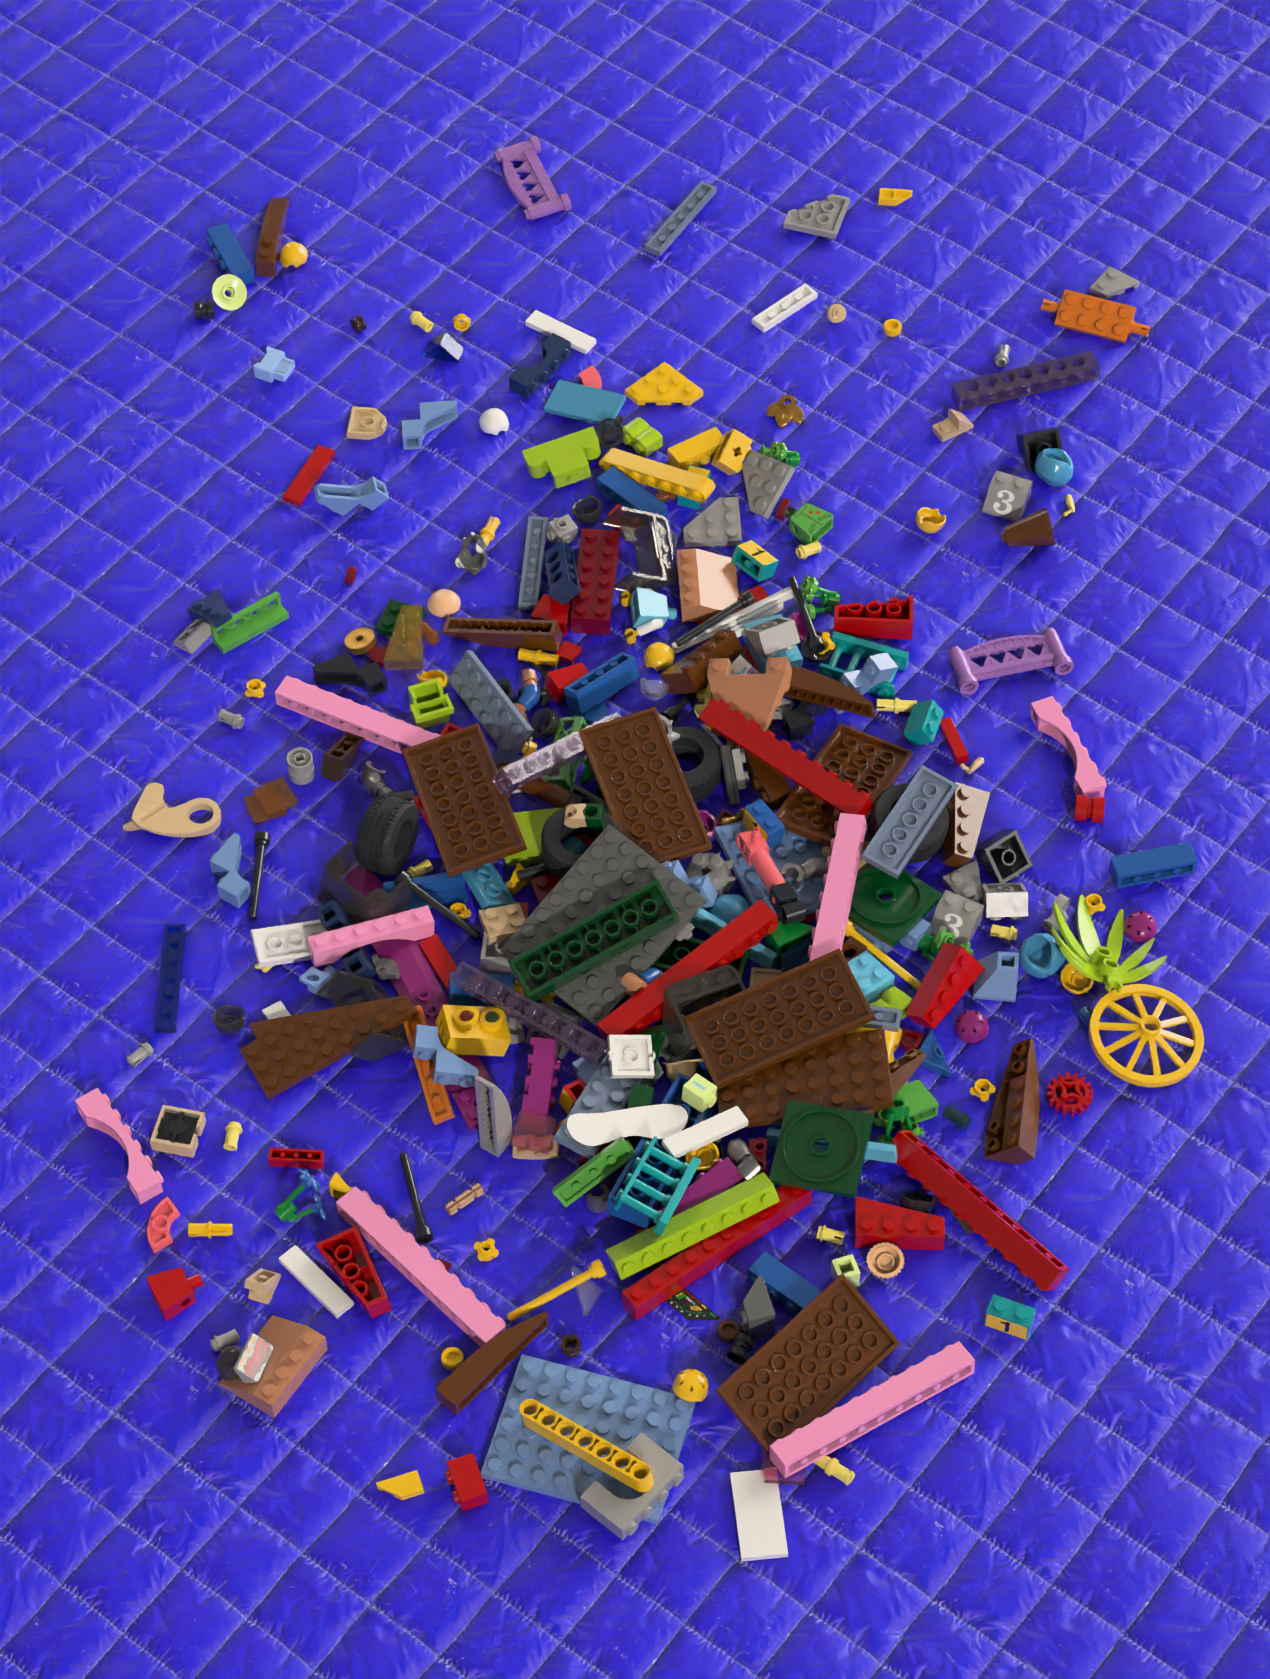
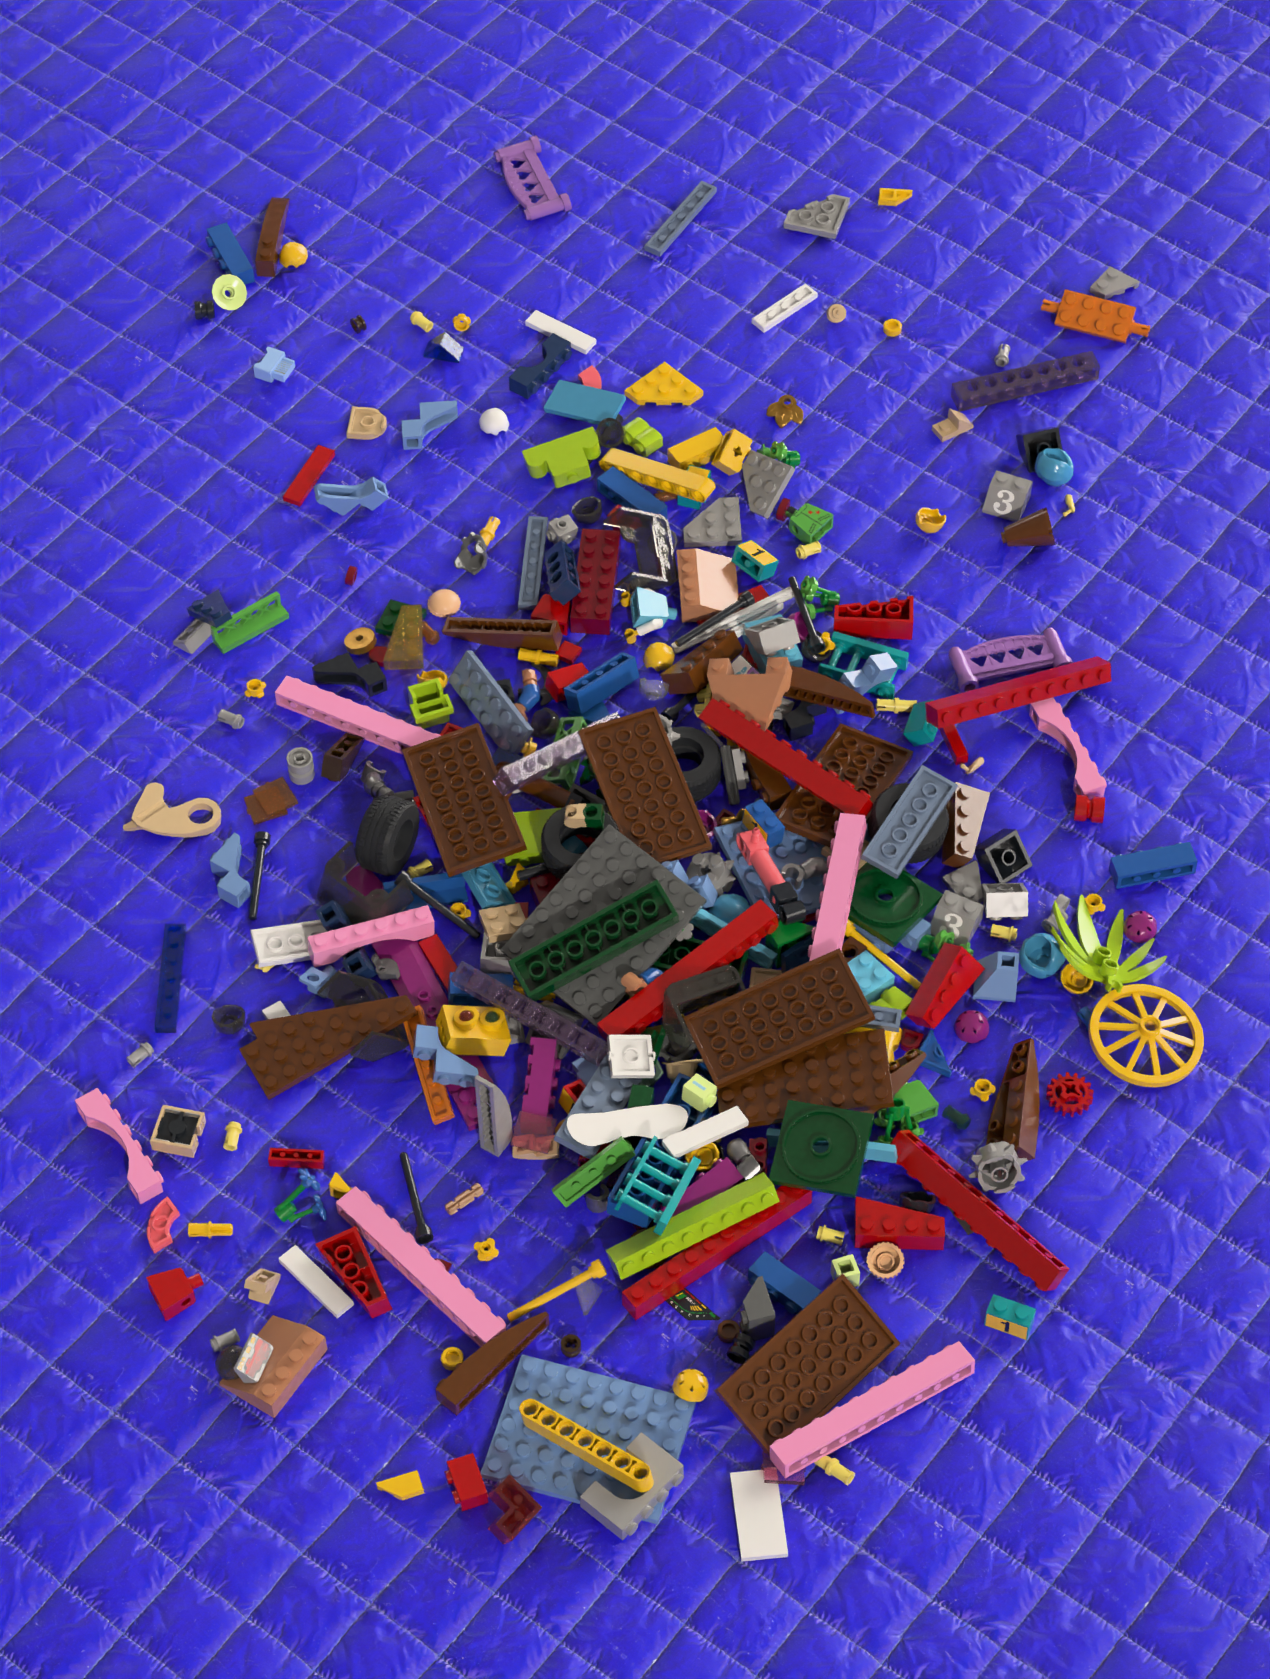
(517, 1509): none -> clear red brick
(997, 1167): none -> light grey brick
(1018, 692): none -> red brick

